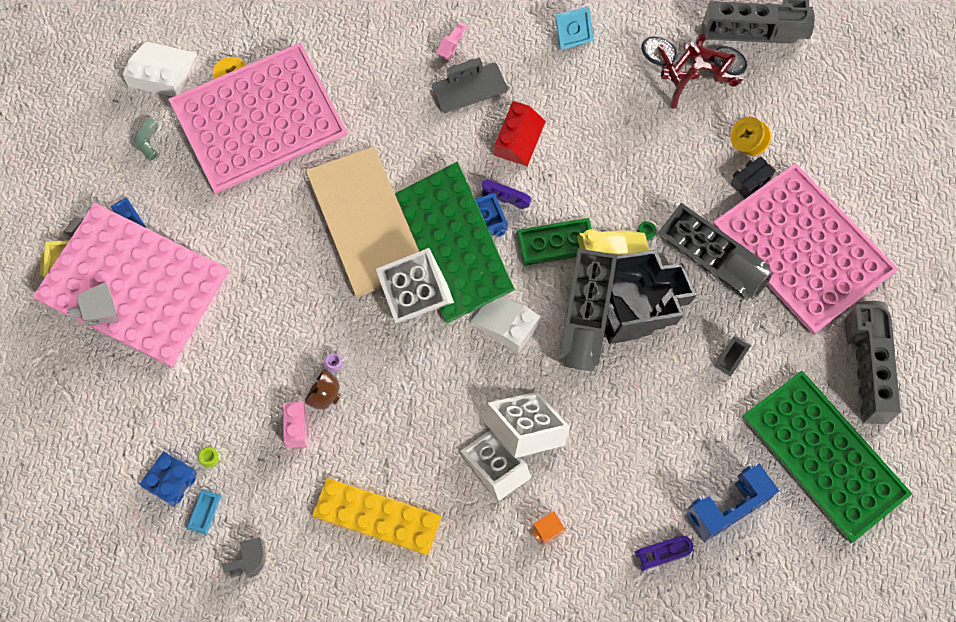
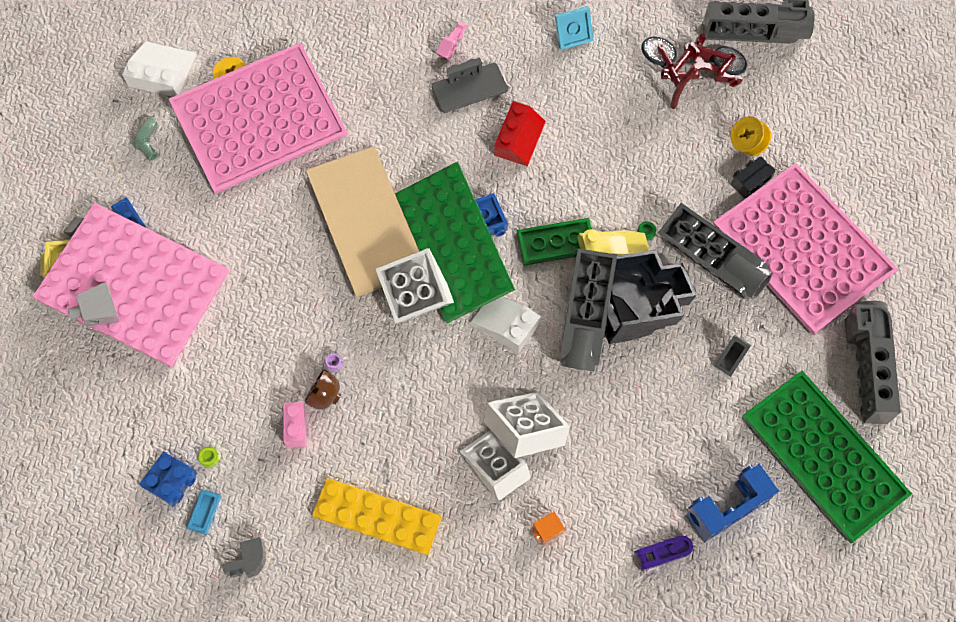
(506, 194): dark purple plate -> none

